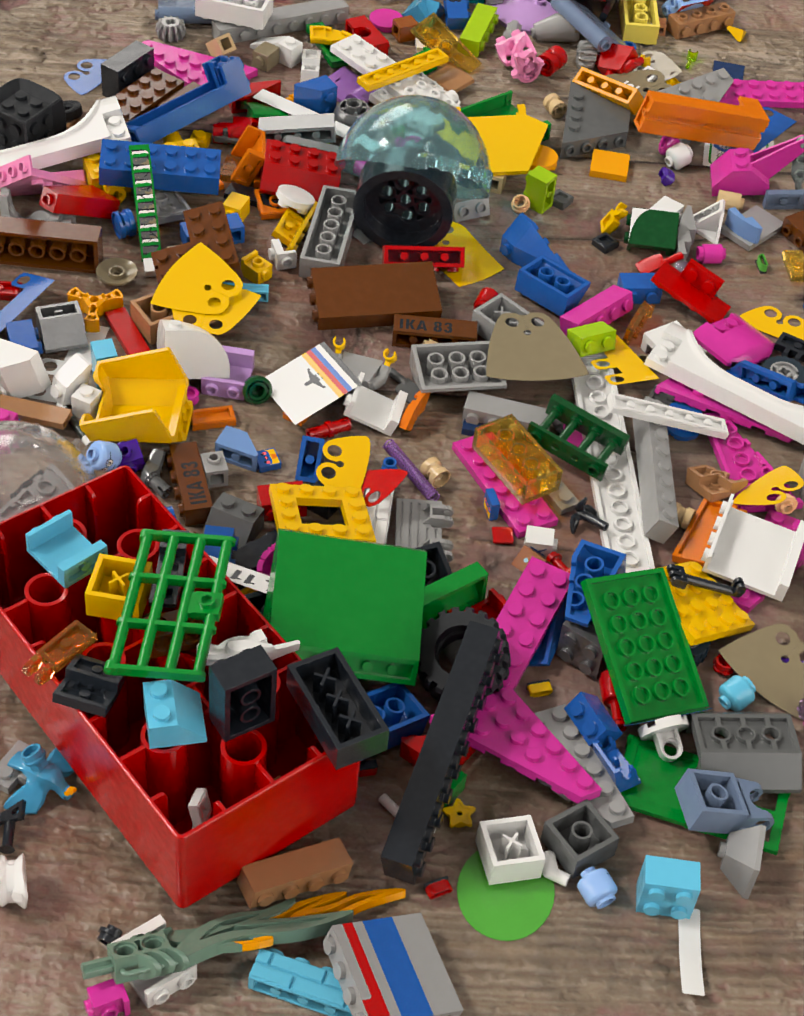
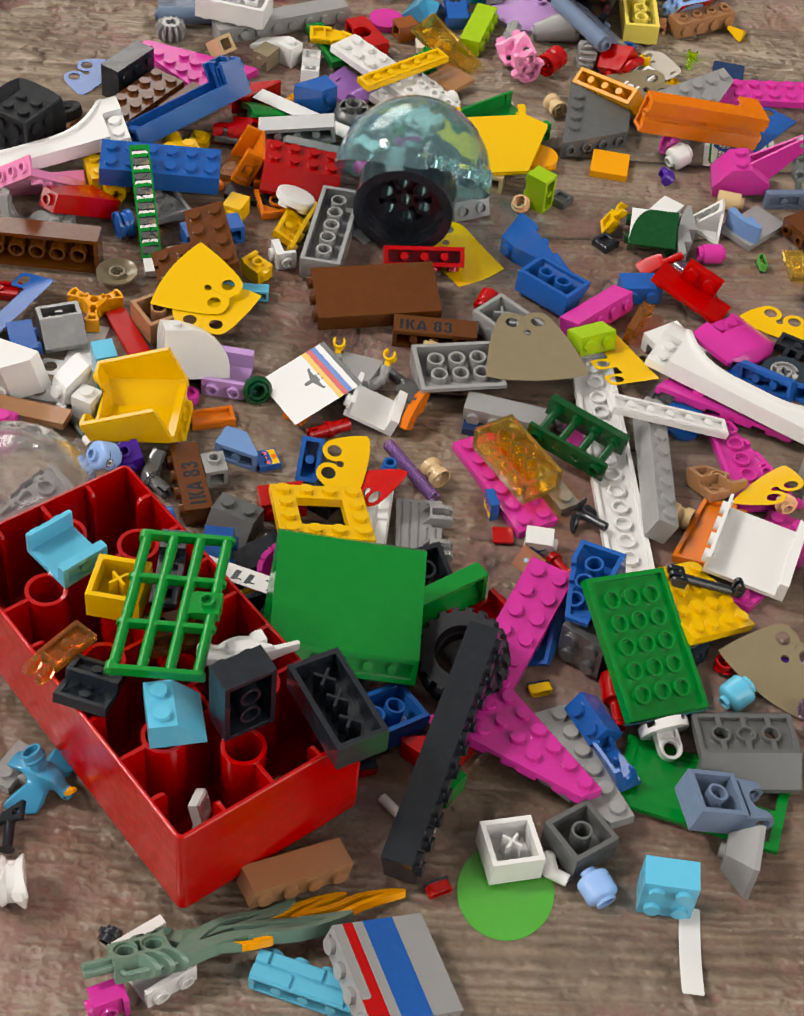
(459, 820): yellow plate -> none

